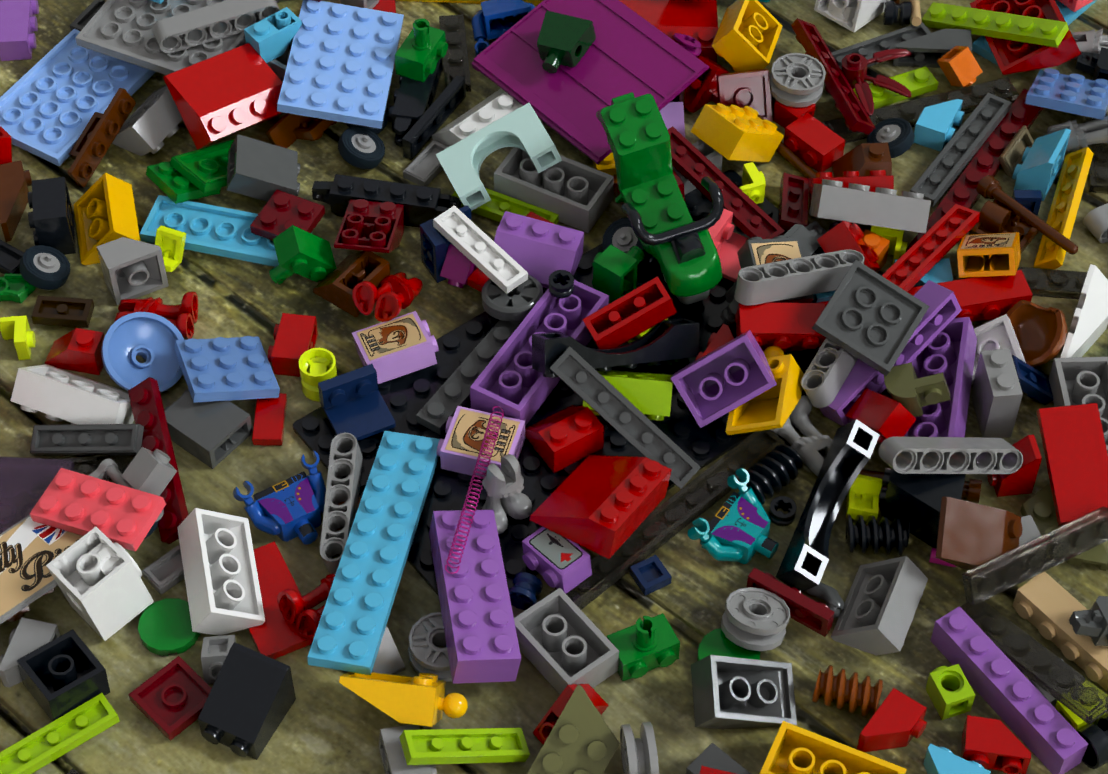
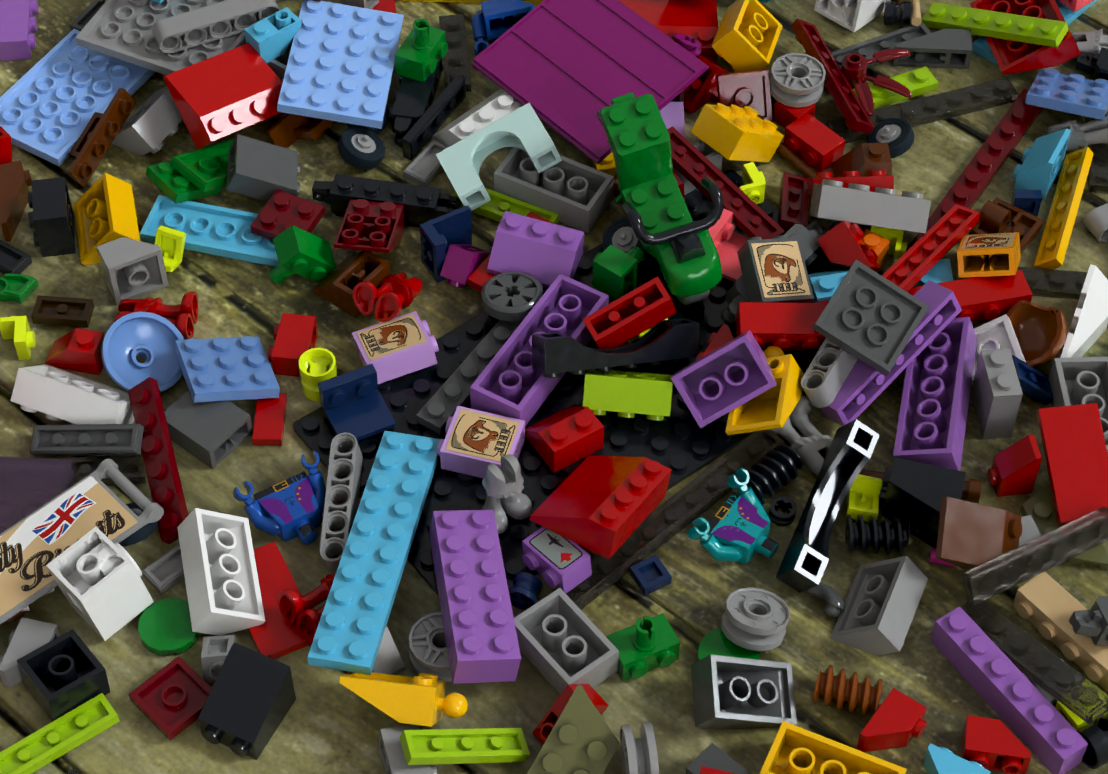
(44, 267): black wheel -> none
(84, 502): coral plate -> none
(150, 471): light grey brick -> none
(478, 459): dark pink piece -> none
(480, 249): white plate -> none
(564, 40): dark green torso -> none
(566, 279): black bush -> none
(624, 416): dark grey plate -> none
(794, 277): light grey beam -> none
(802, 609): dark red plate -> none
(881, 414): red brick -> none
(913, 391): olive brick -> none
(938, 124): medium azure slope -> none
(950, 455): light grey beam -> none
(950, 702): lime brick -> none
(960, 66): orange brick -> none
(961, 148): dark grey plate -> none
(991, 189): reddish brown piece -> none
(1014, 151): dark tan tile -> none

